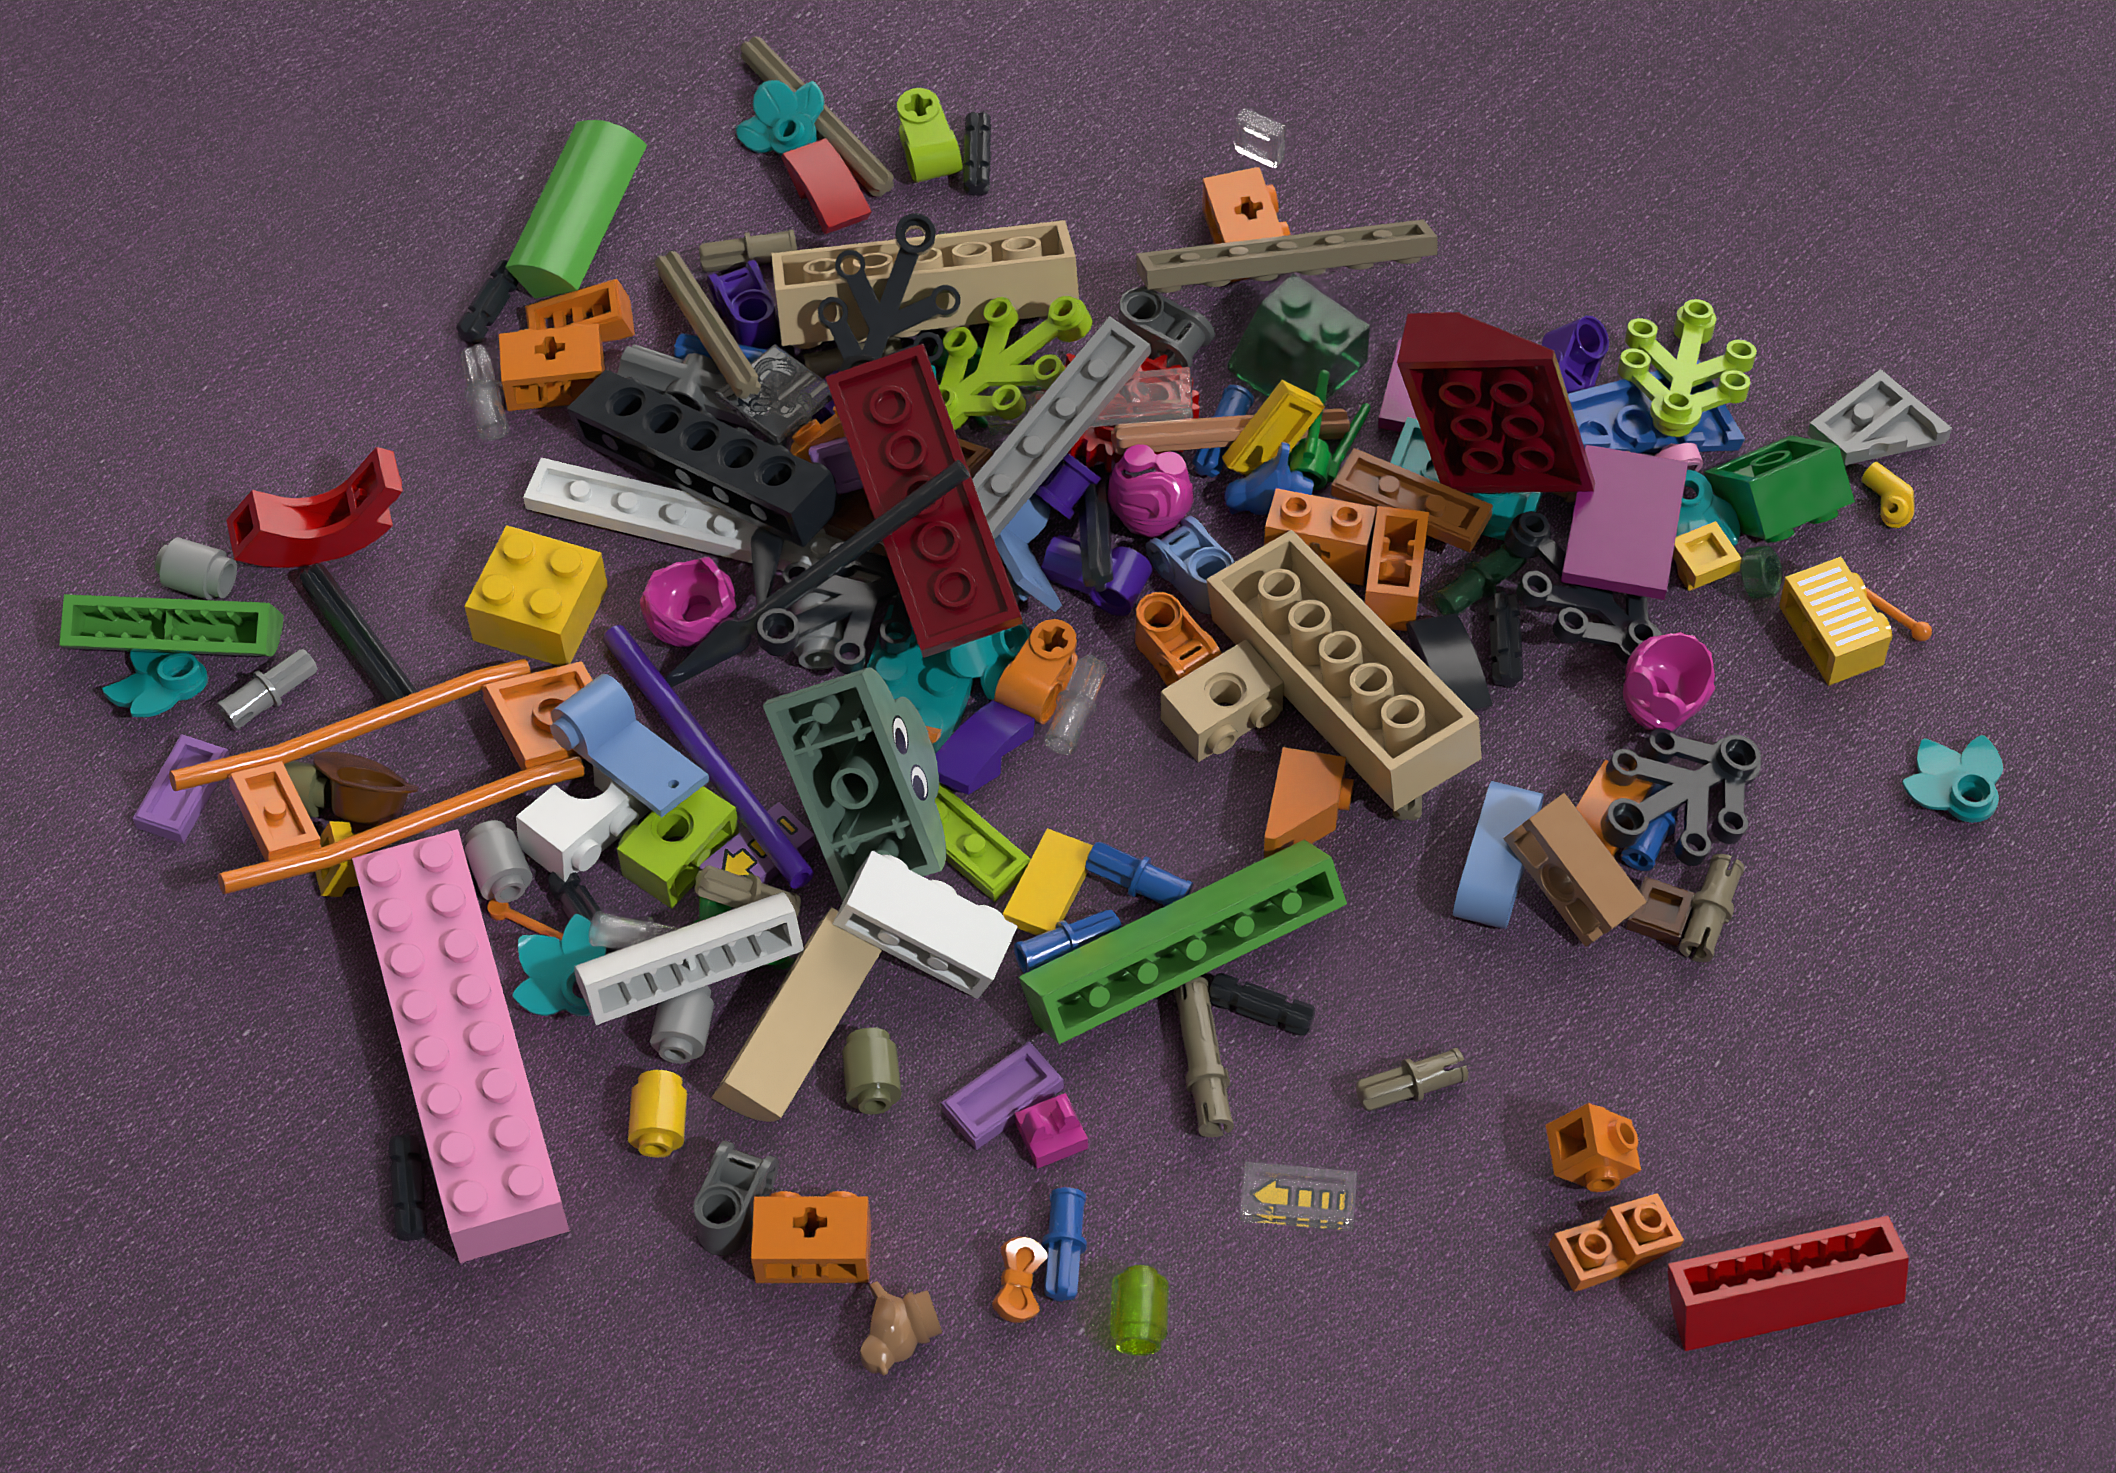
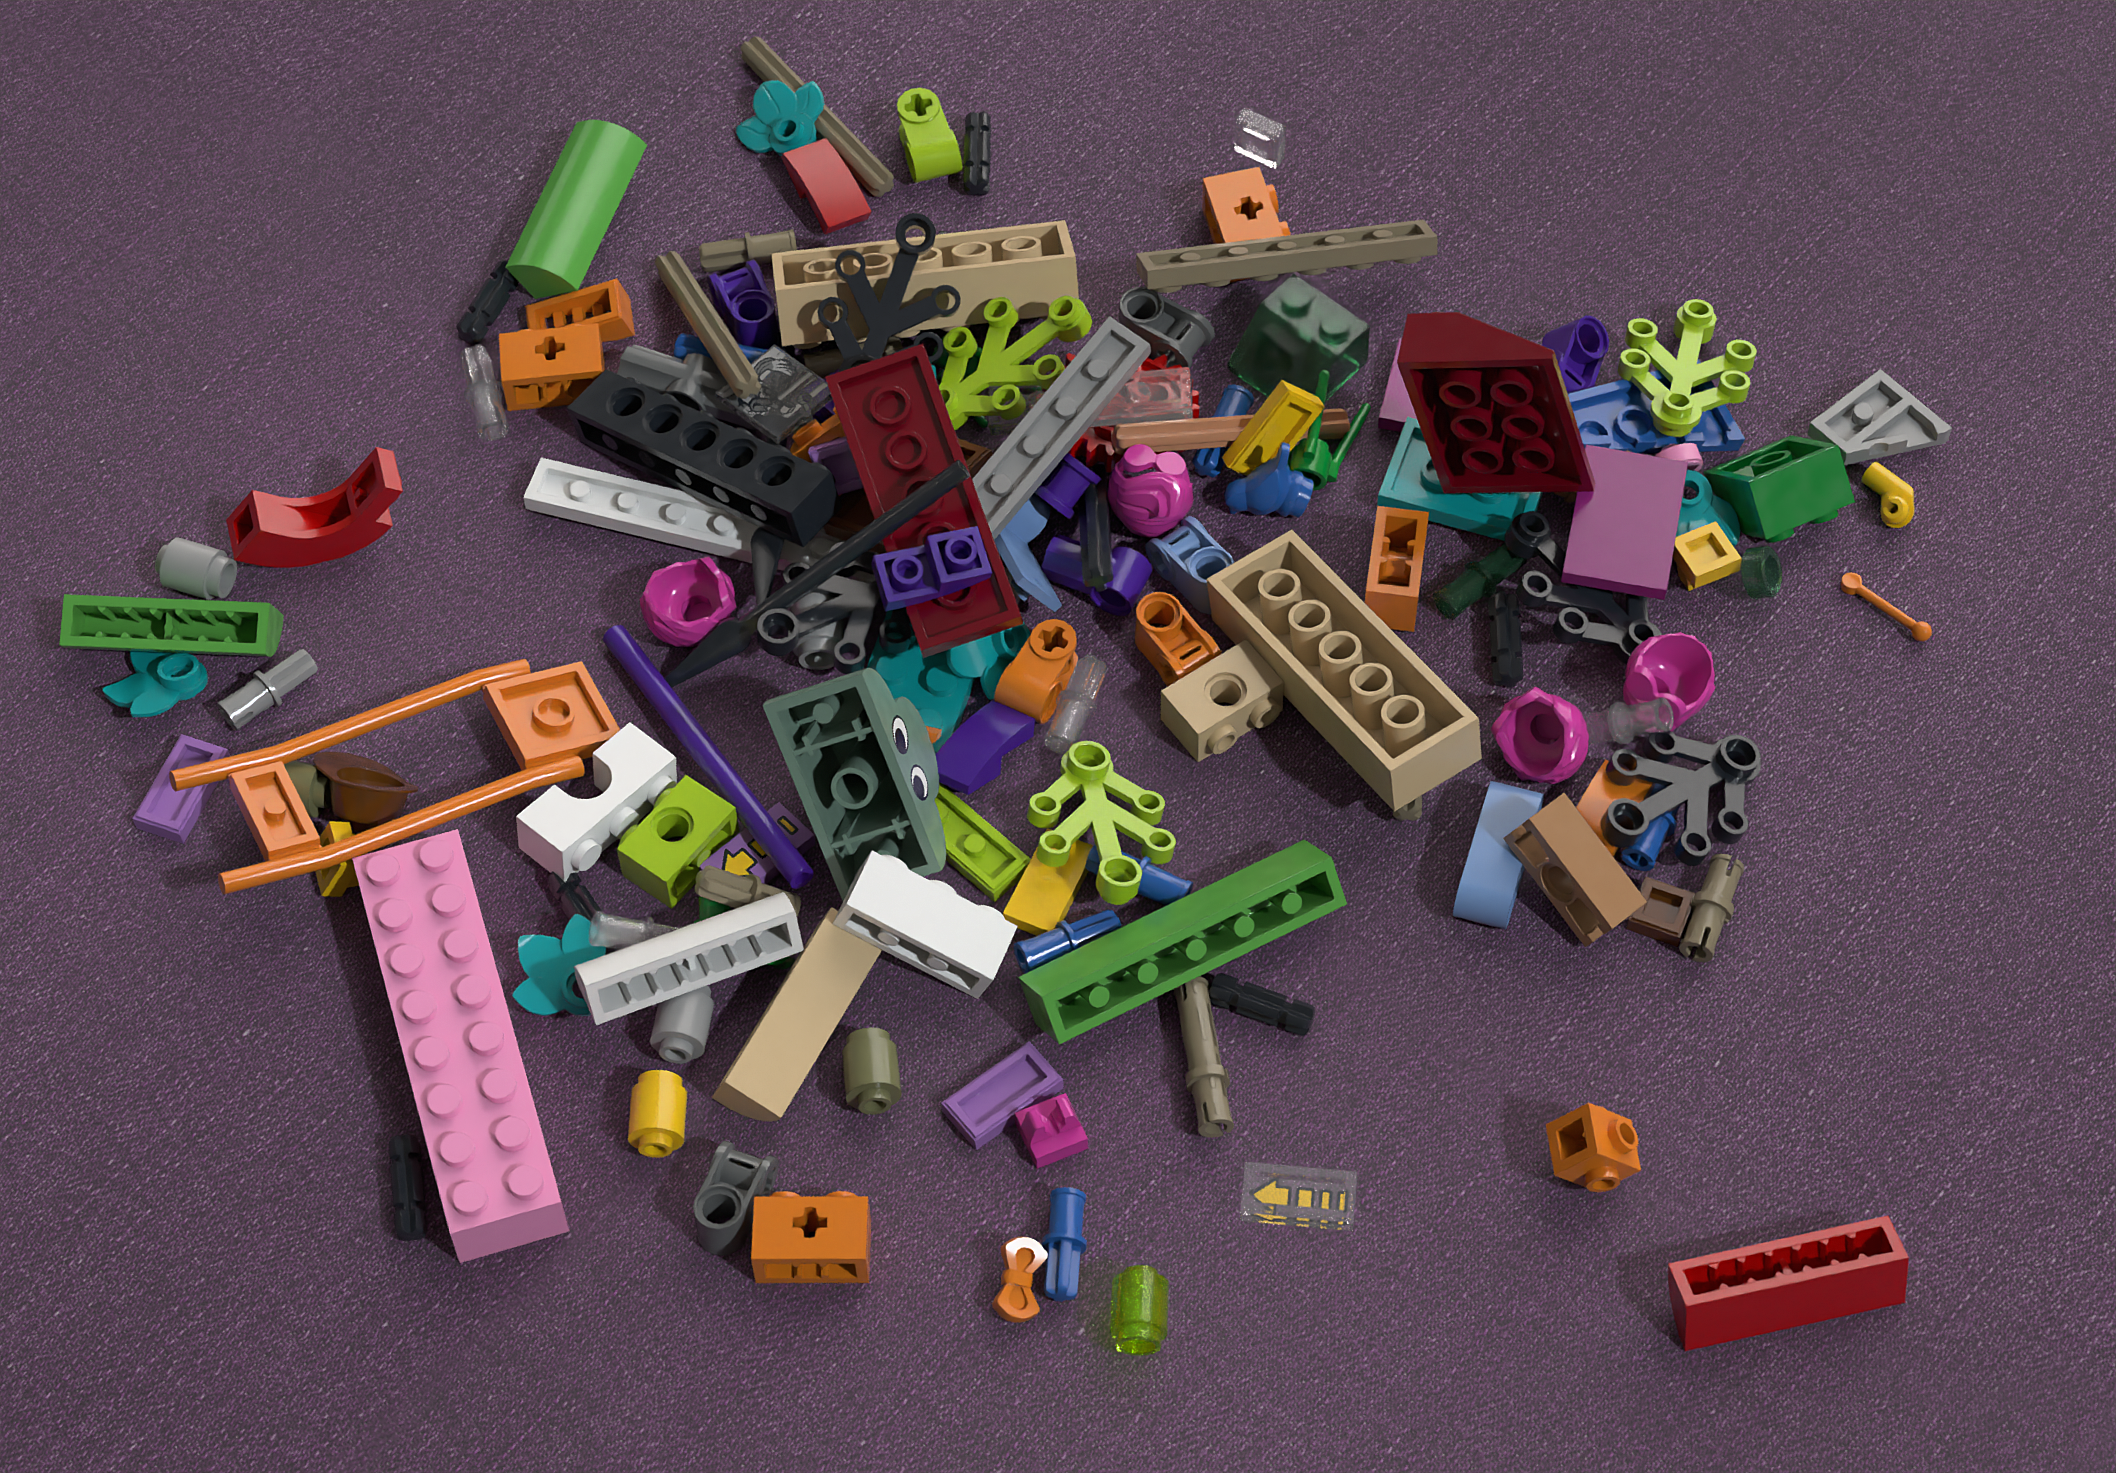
(356, 633): black axle -> none
(497, 861): light grey brick -> none
(501, 911): orange hinge -> none
(536, 596): yellow brick -> none
(604, 730): medium blue door -> none
(897, 1328): medium nougat animal -> none
(933, 570): none -> dark purple slope
(1090, 768): none -> lime plant
(1306, 798): orange slope -> none
(1332, 528): orange brick -> none
(1375, 482): dark orange tile -> none
(1411, 1080): dark tan axle -> none
(1450, 654): black slope -> none
(1542, 736): none -> dark pink hair
(1617, 1244): orange slope -> none
(1626, 721): none -> clear axle
(1835, 620): yellow brick -> none
(1950, 776): teal plate -> none

